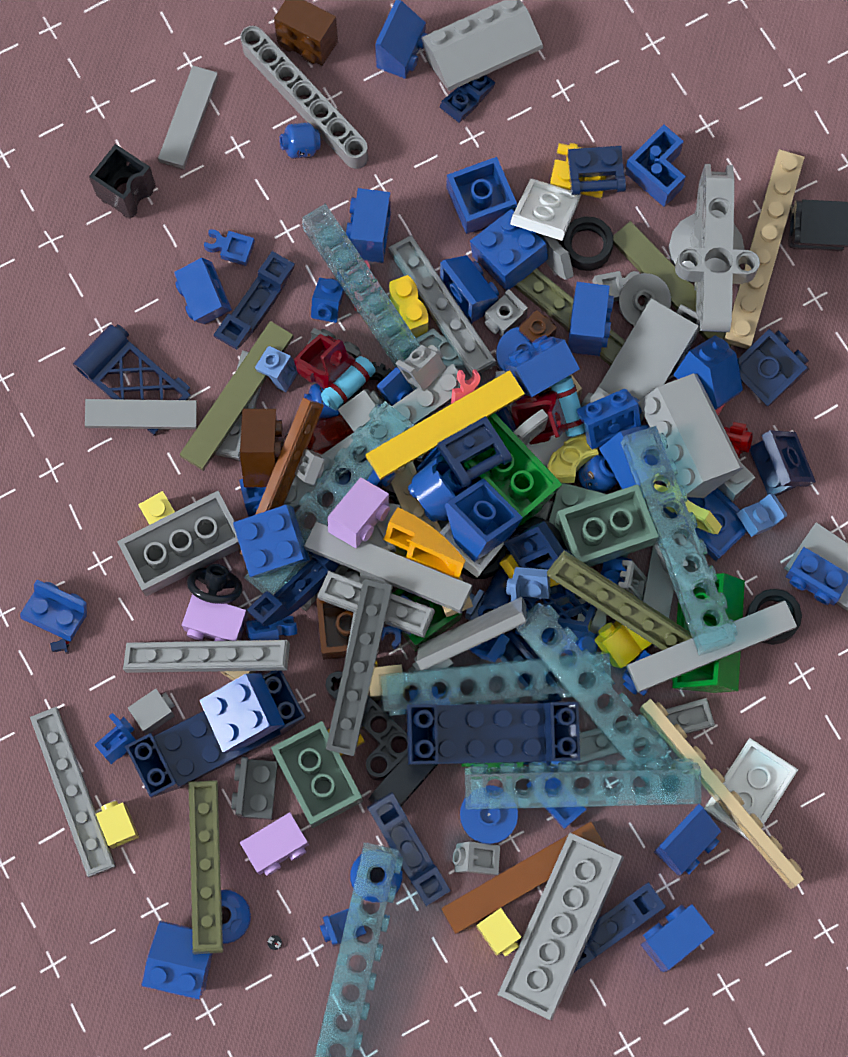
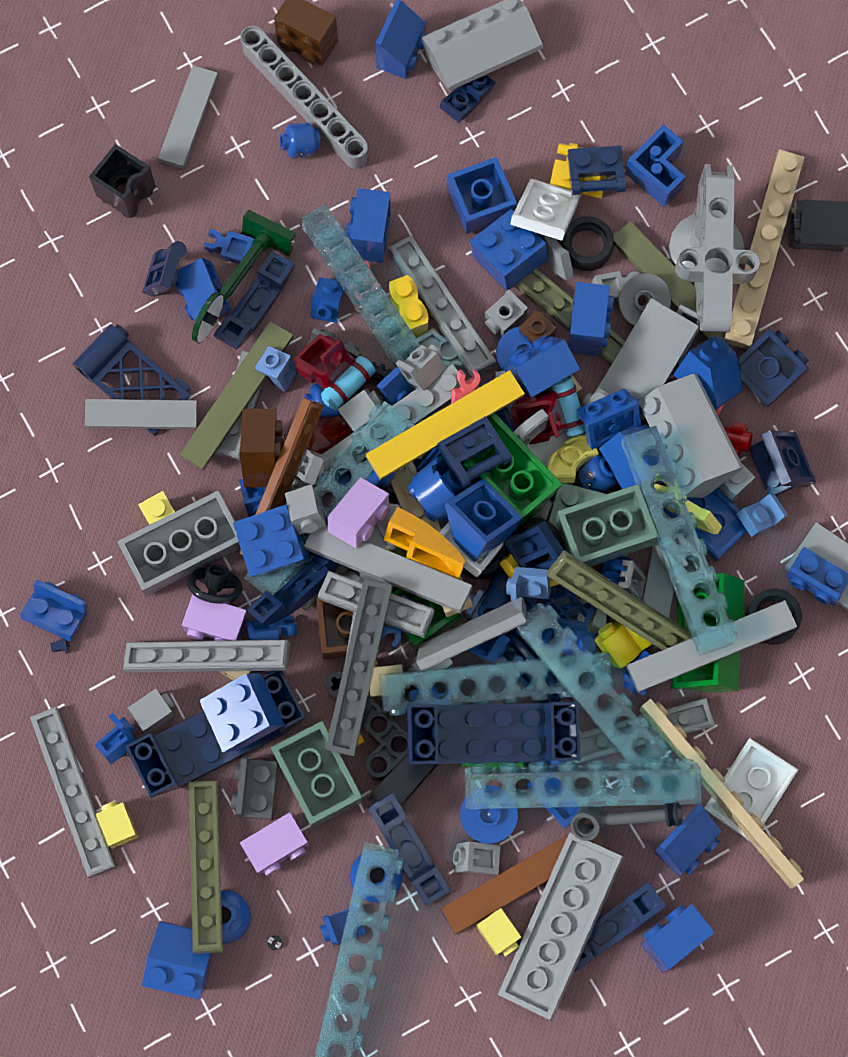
(162, 269): none -> dark blue plate
(265, 235): none -> dark green piece
(305, 509): none -> light grey brick
(468, 286): blue slope -> none
(671, 814): none -> dark grey piece

